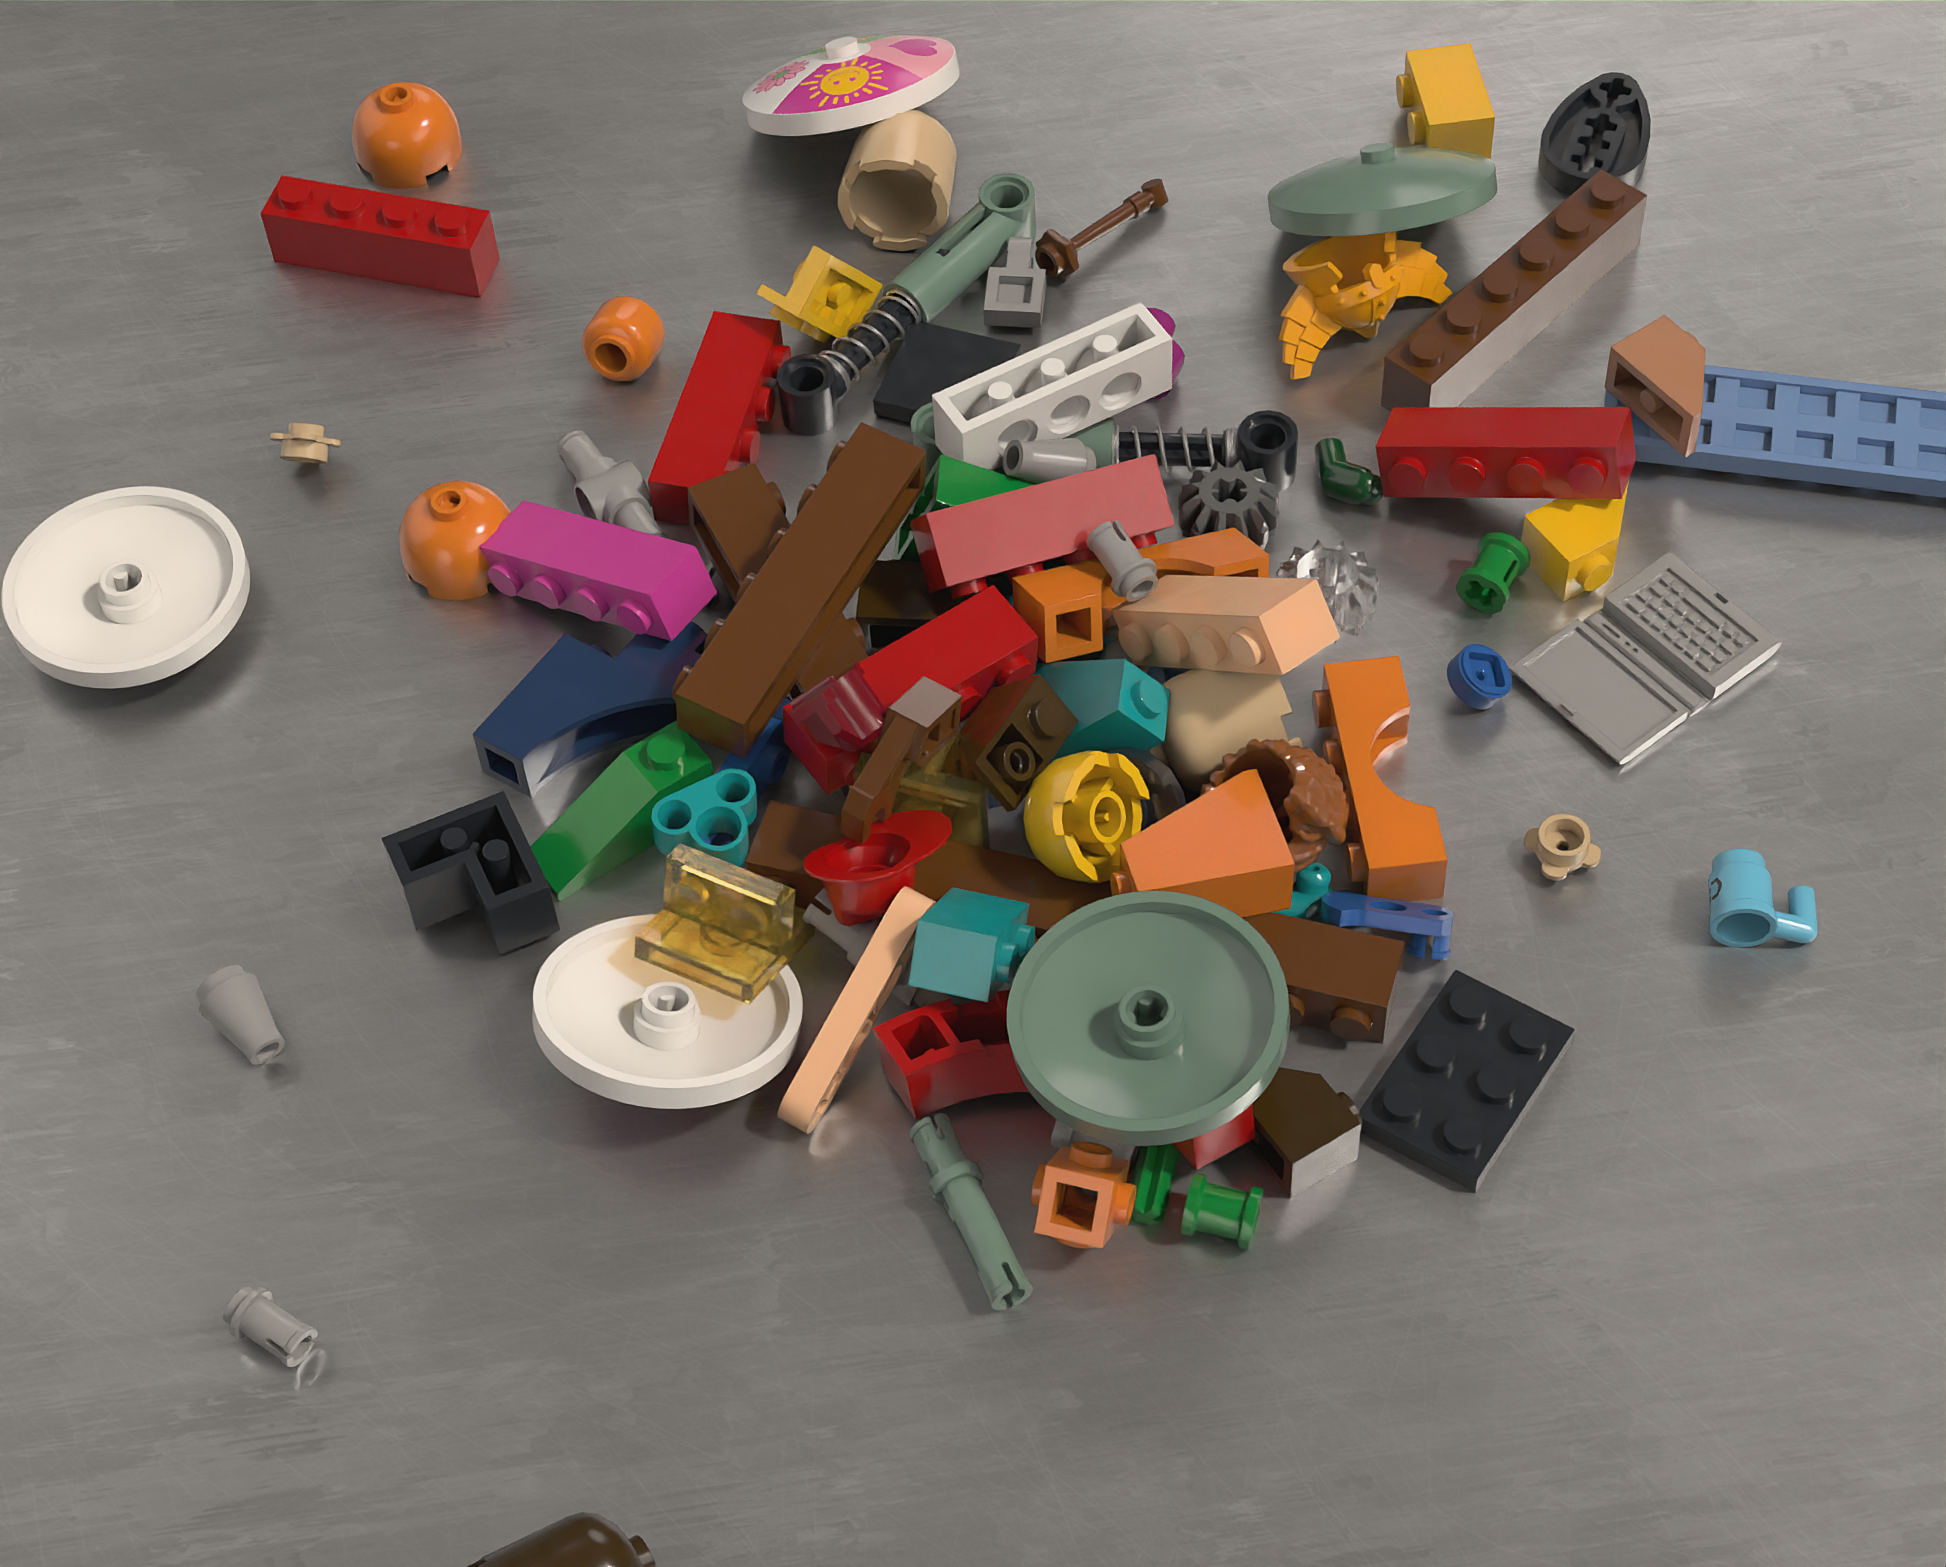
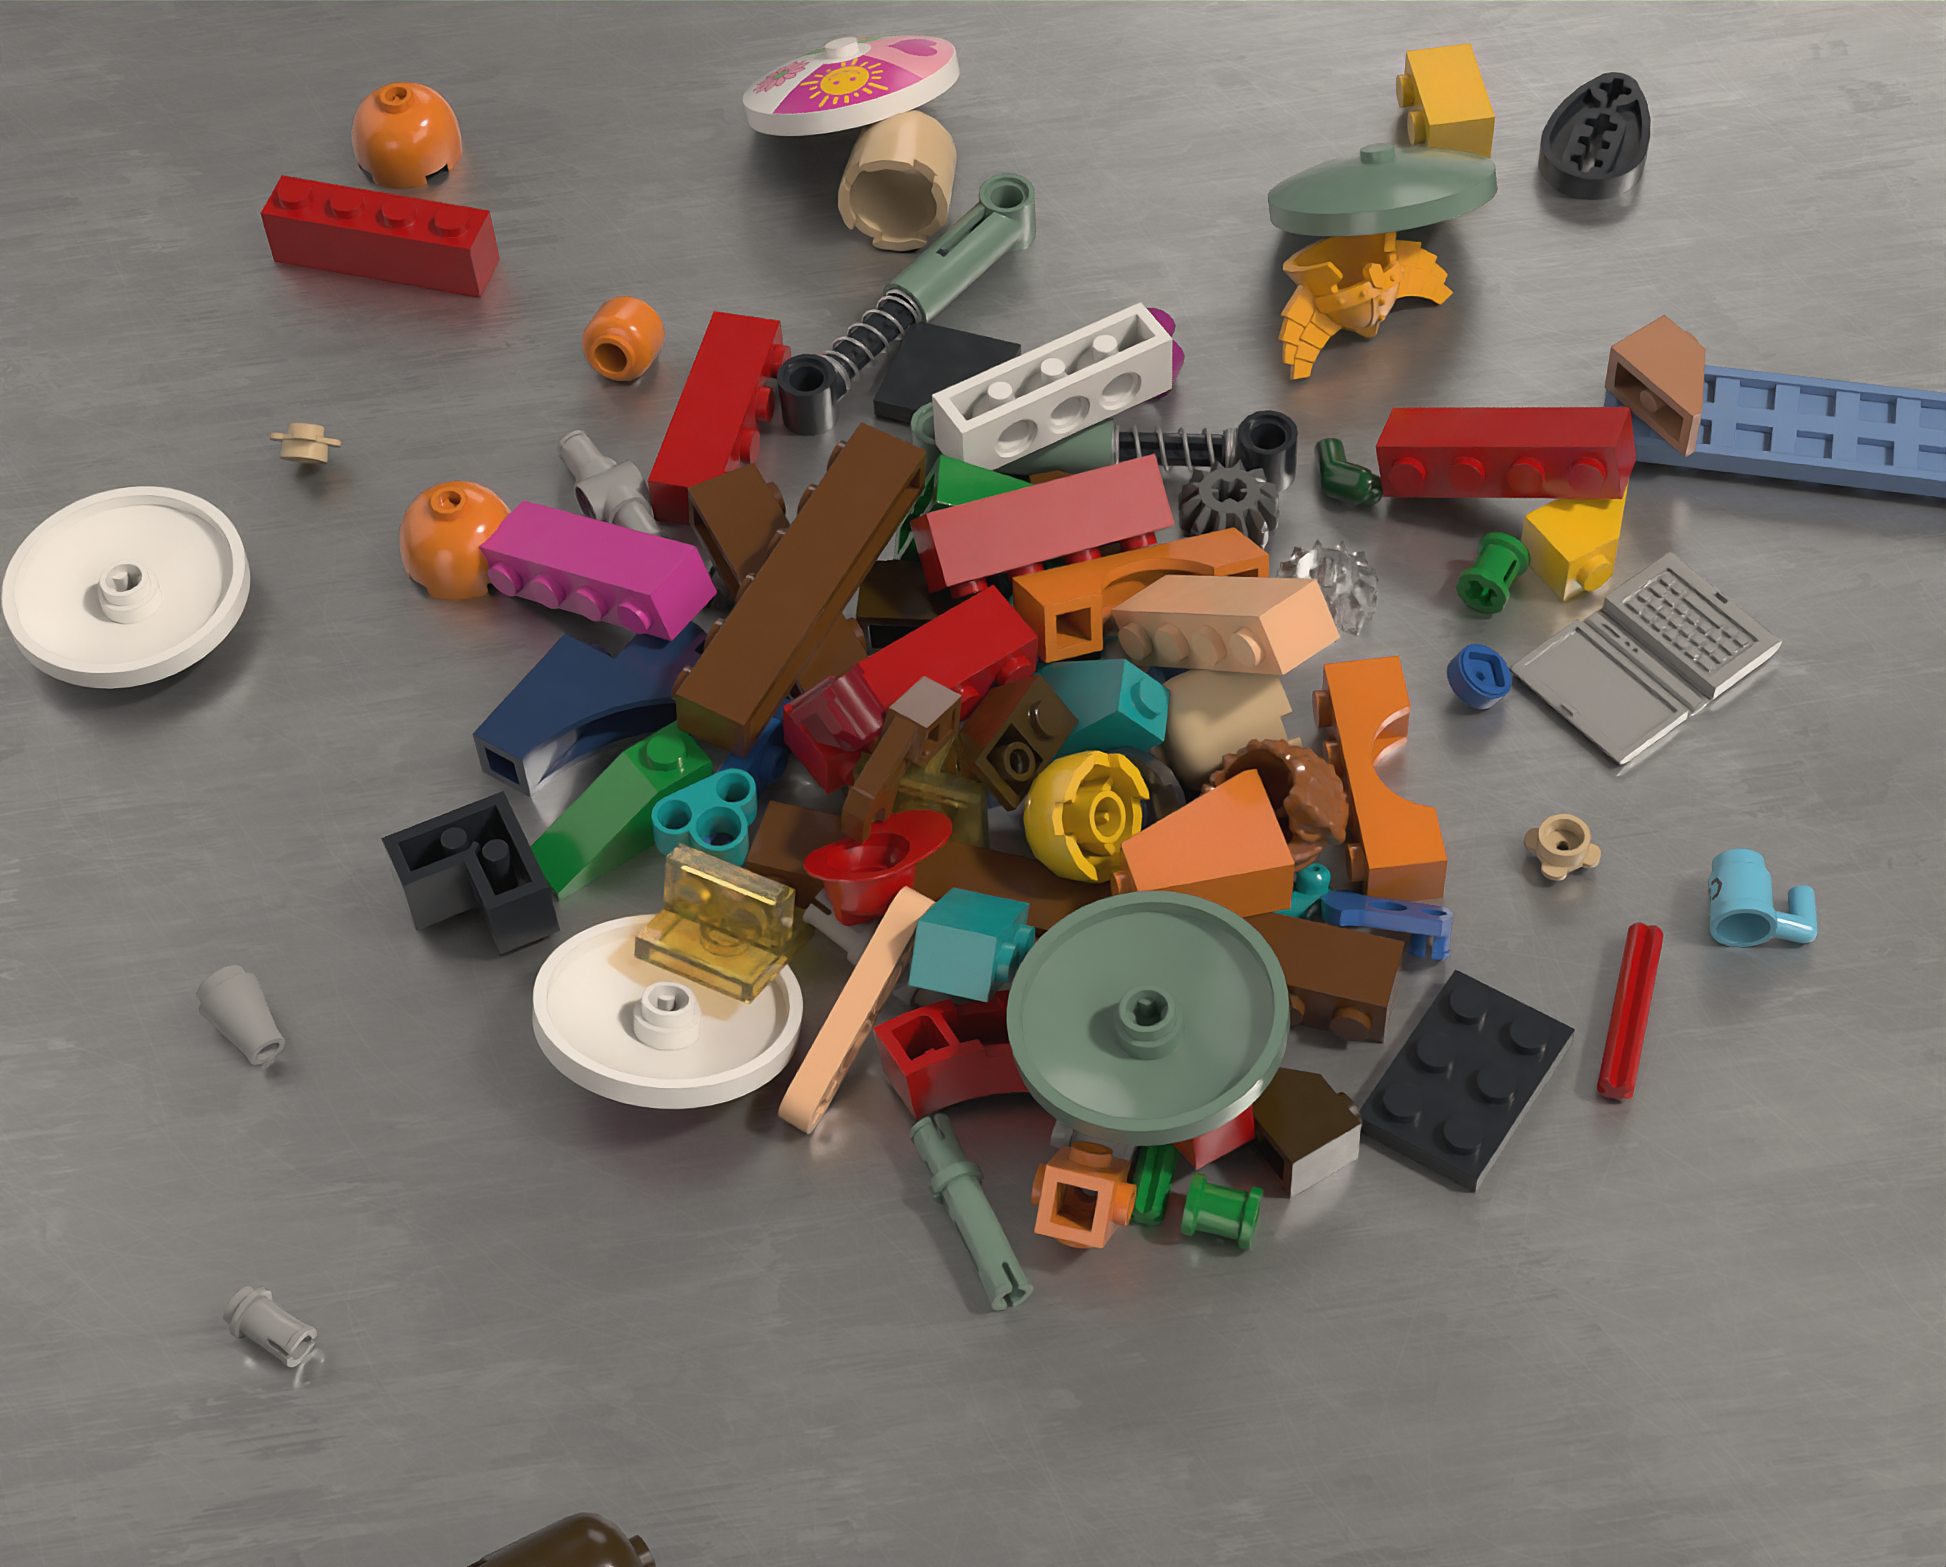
(823, 297): yellow bracket -> none
(1016, 291): light grey plate -> none
(1047, 459): light grey cone -> none
(1060, 253): reddish brown piece -> none
(1130, 572): light grey pin -> none
(1515, 297): reddish brown brick -> none
(1630, 1012): none -> red axle

